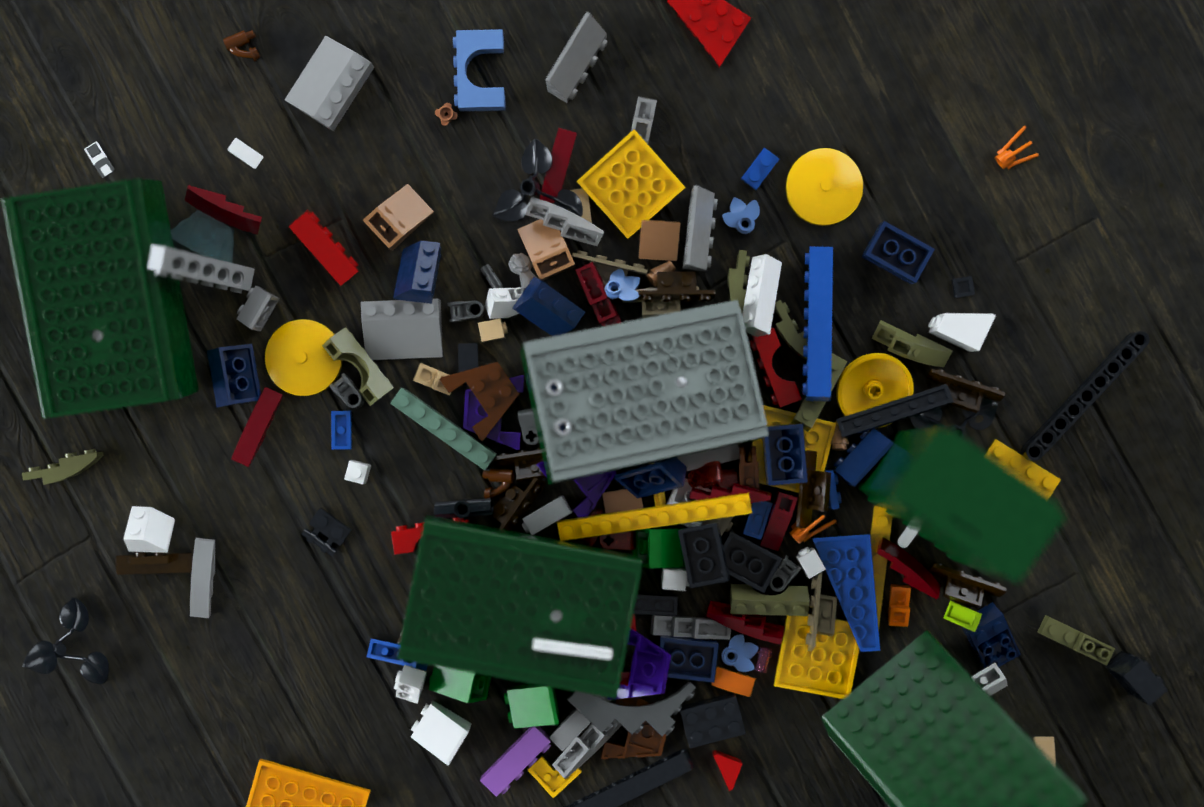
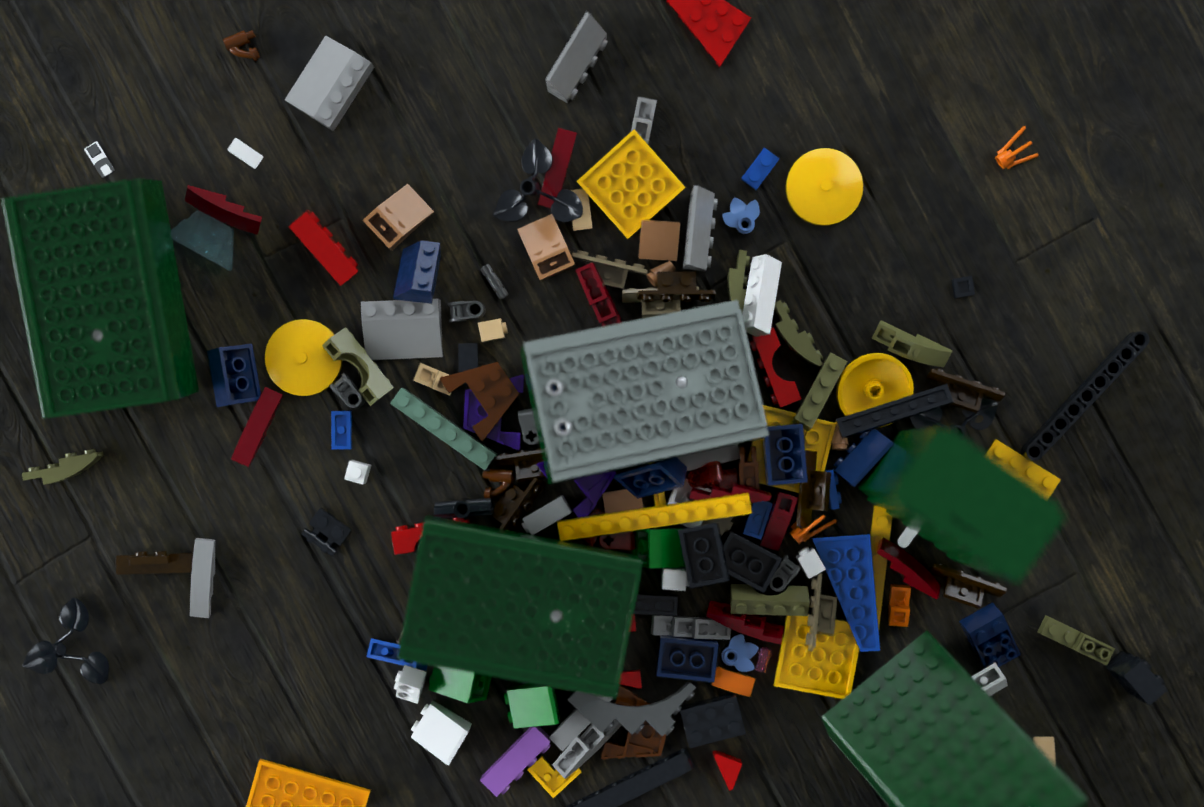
(148, 530): white slope -> none
(201, 268): light grey brick -> none
(257, 308): light grey slope -> none
(447, 108): nougat plate -> none
(468, 45): medium blue arch -> none
(501, 301): white slope -> none
(521, 265): light grey piece -> none
(548, 308): dark blue slope -> none
(570, 224): light grey slope -> none
(572, 649): white axle -> none
(625, 286): medium blue plate -> none
(648, 669): dark purple wing -> none
(818, 324): blue brick -> none
(898, 252): dark blue brick -> none
(962, 329): white slope -> none
(962, 616): lime tile -> none

